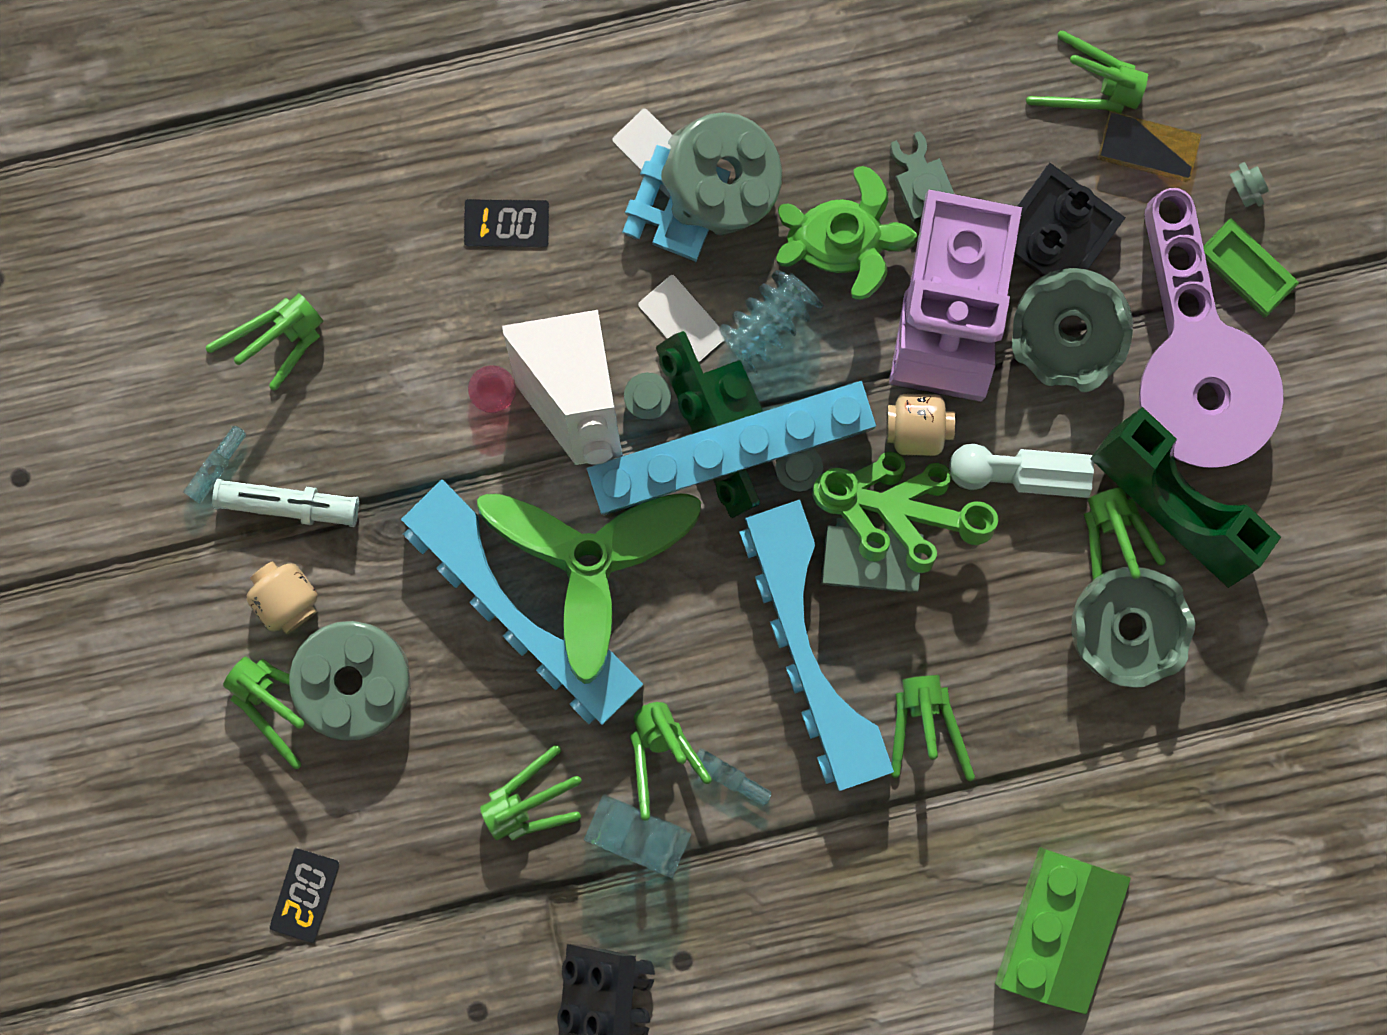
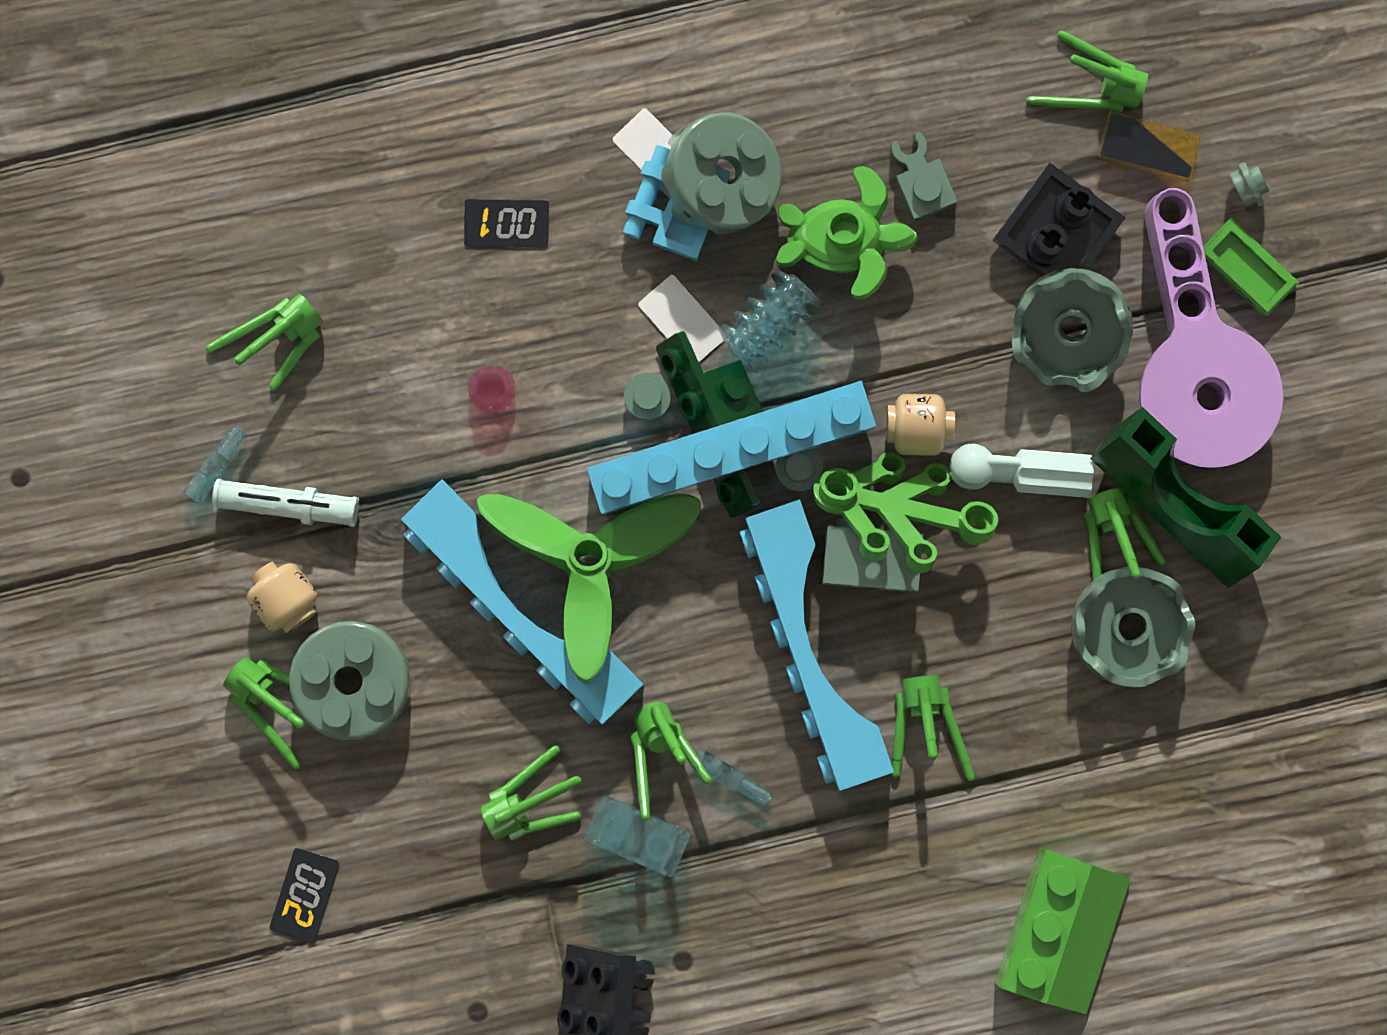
(567, 382): white slope -> none
(956, 296): lavender piece -> none

